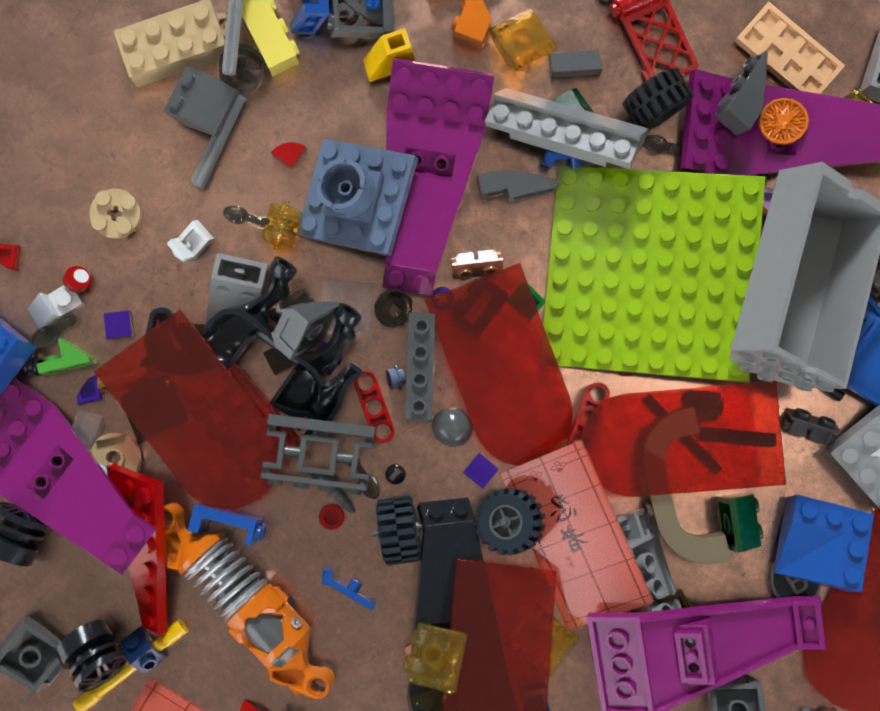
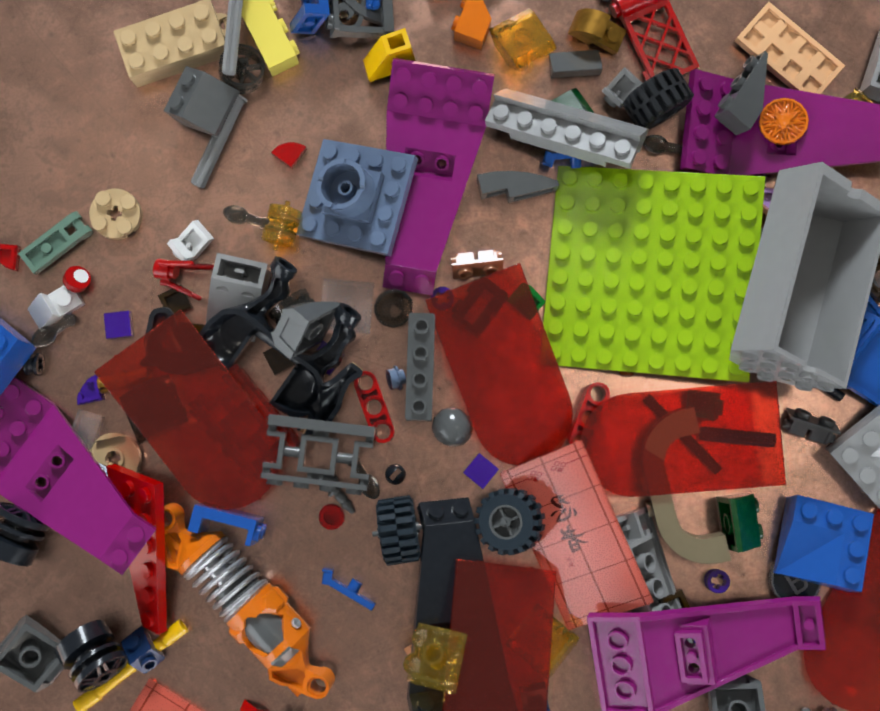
(55, 243): none -> sand green plate
(71, 359): bright green slope -> none
(169, 269): none -> red plant
(175, 300): none -> dark brown tile
(596, 28): none -> pearl gold brick
(620, 88): none -> light grey bracket
(720, 588): none -> dark purple bush

